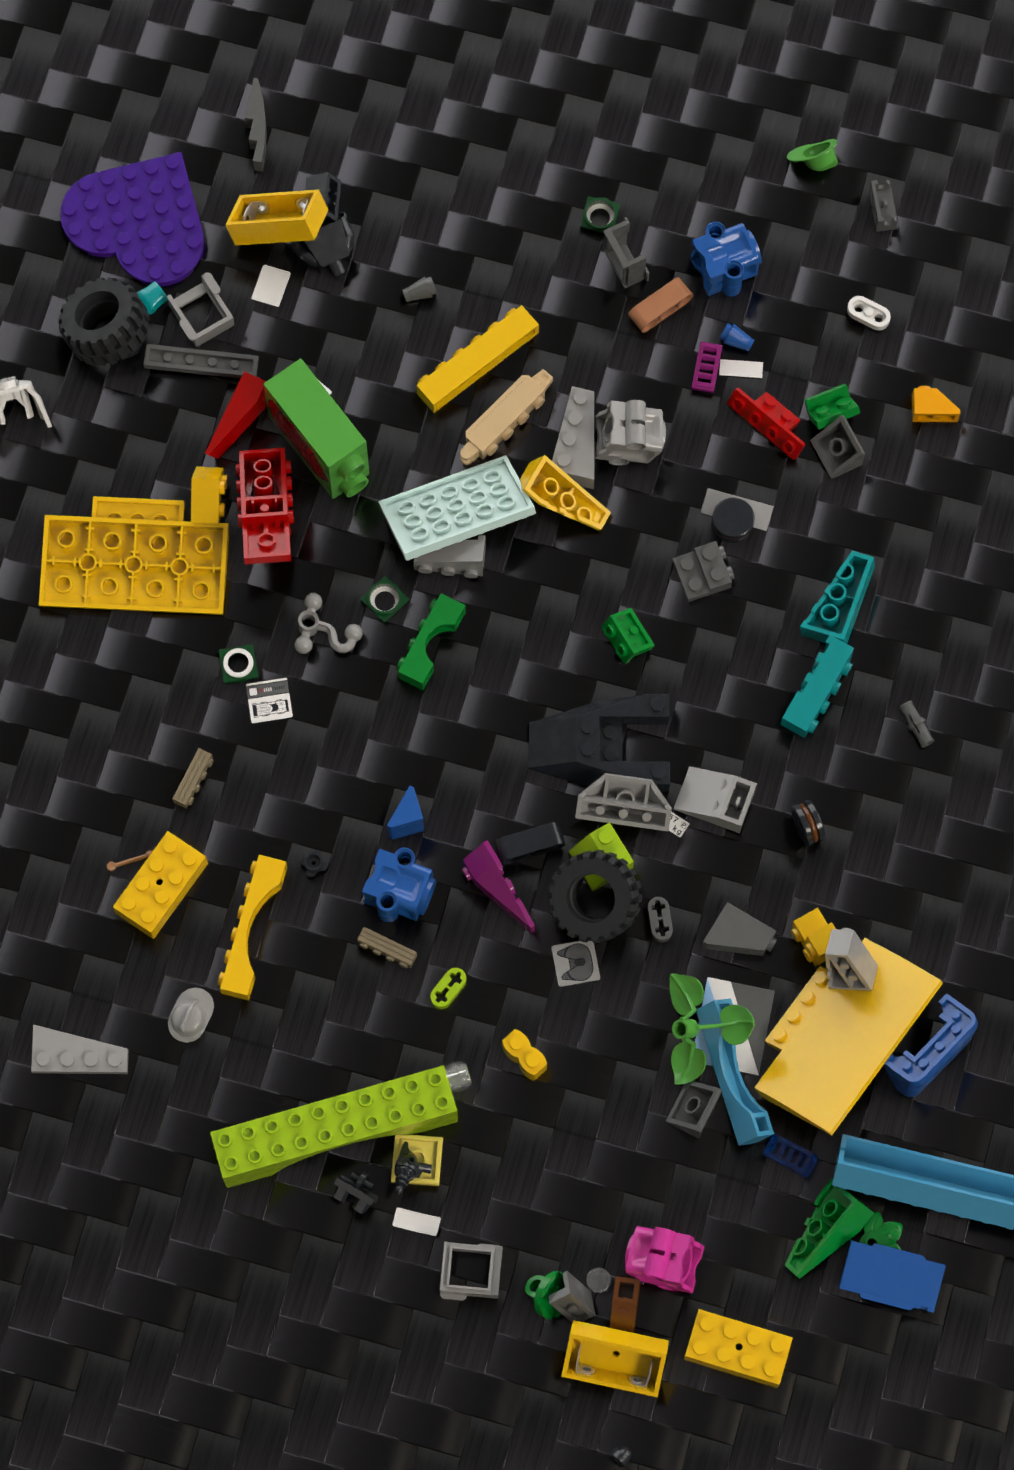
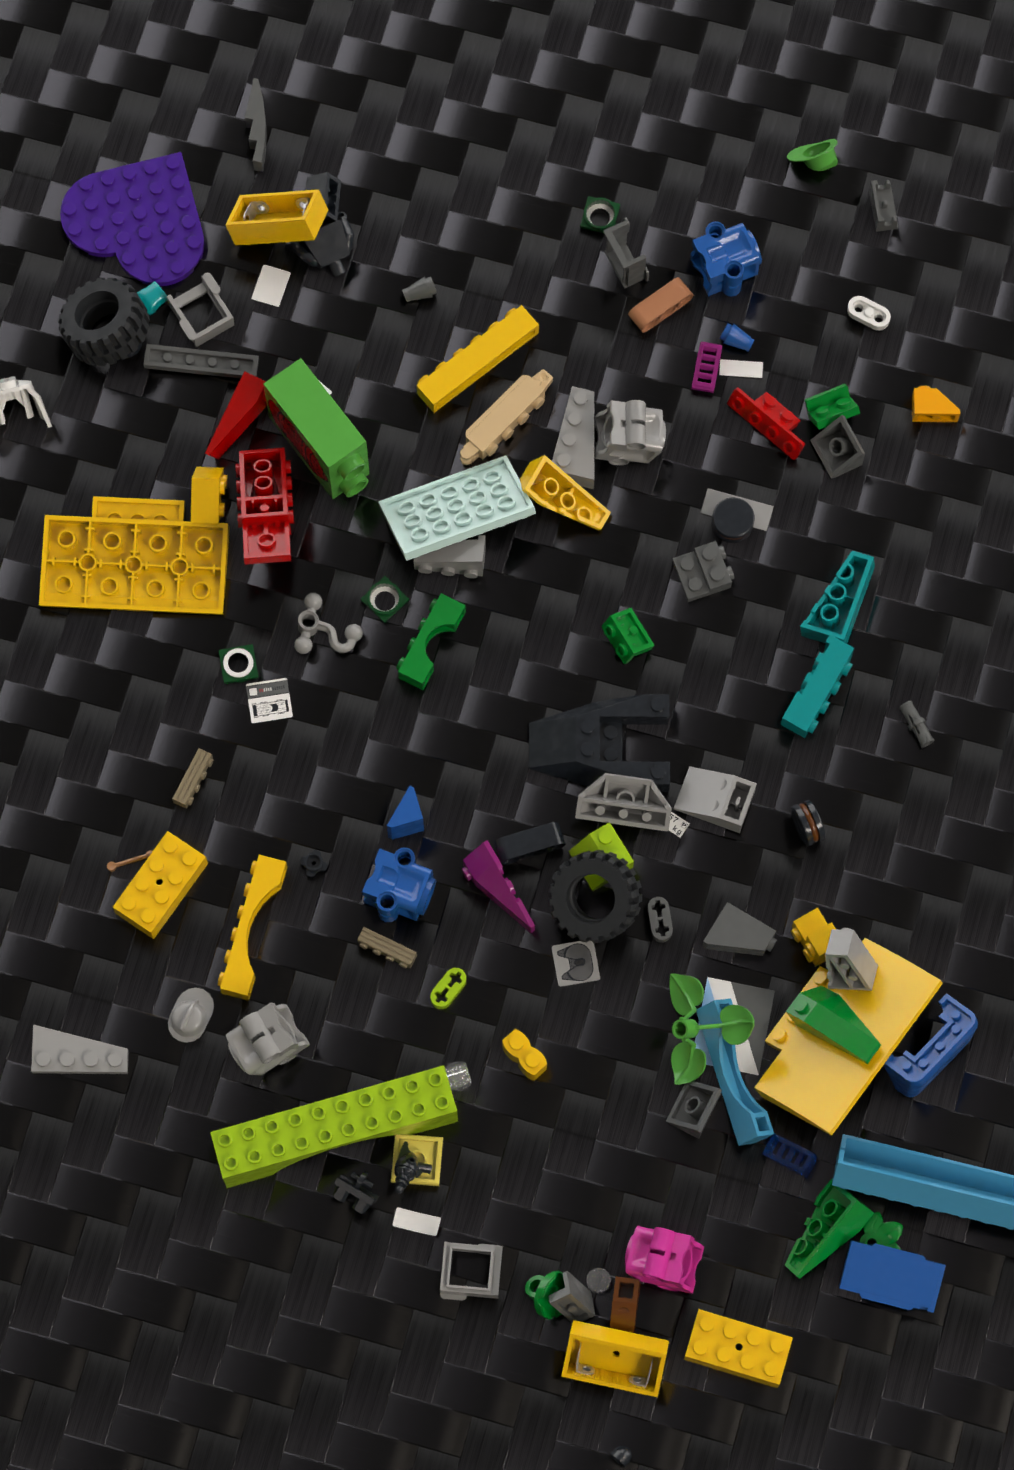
(266, 1039): none -> light grey piece
(833, 1021): none -> green wedge

